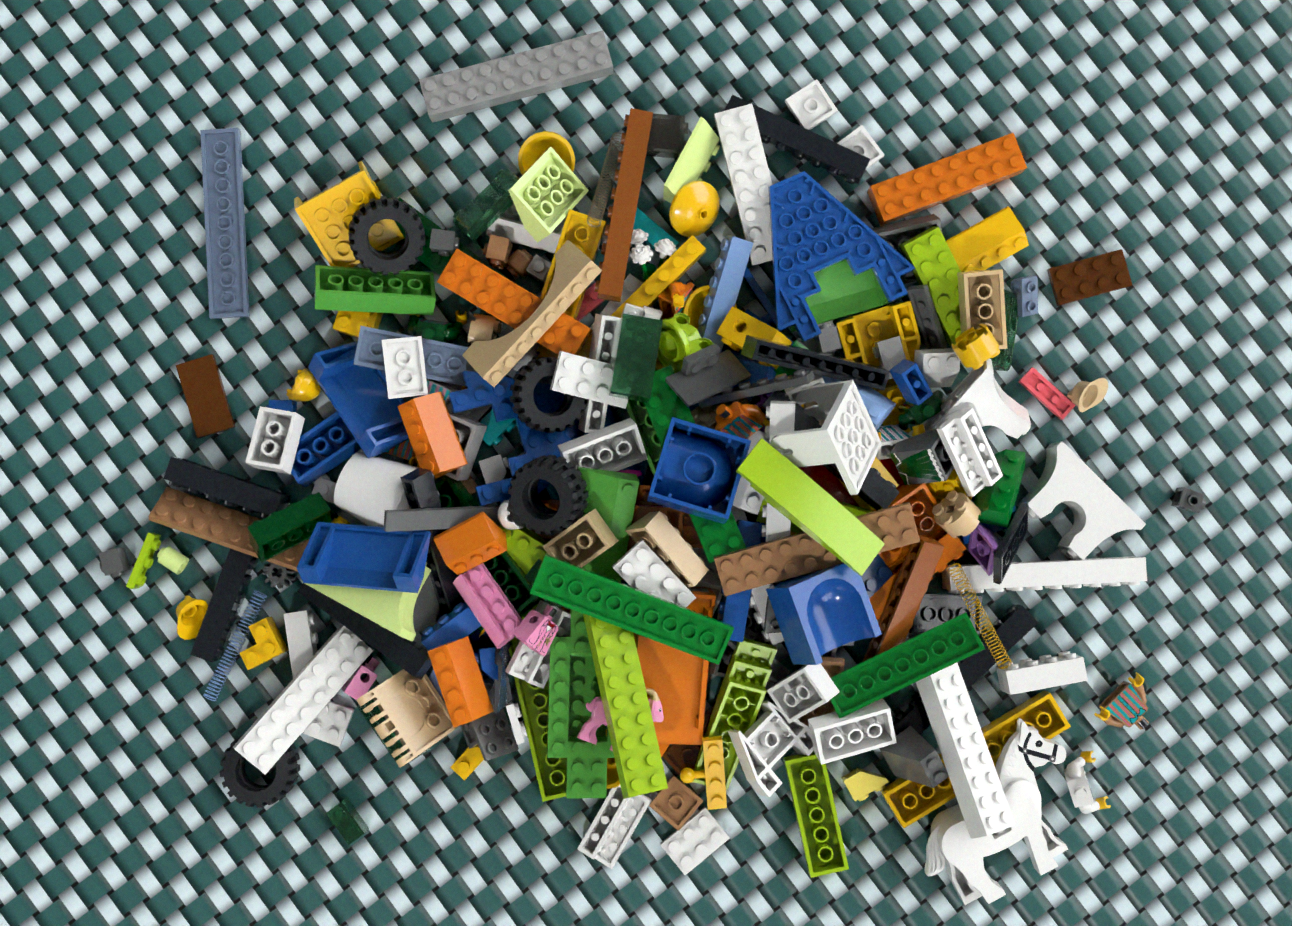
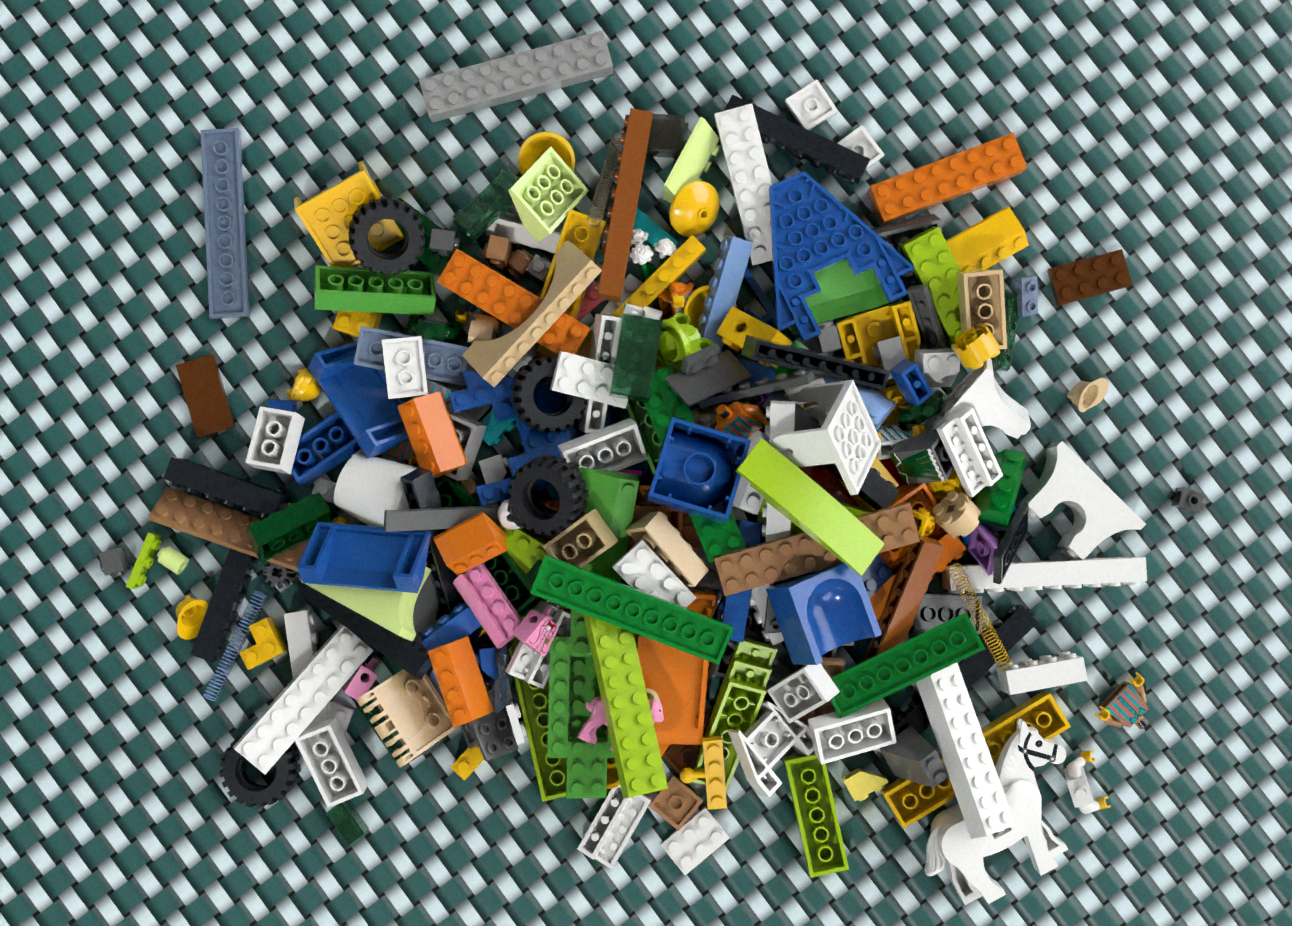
(331, 762): none -> white brick
(927, 525): none -> yellow brick
(1046, 393): coral plate -> none

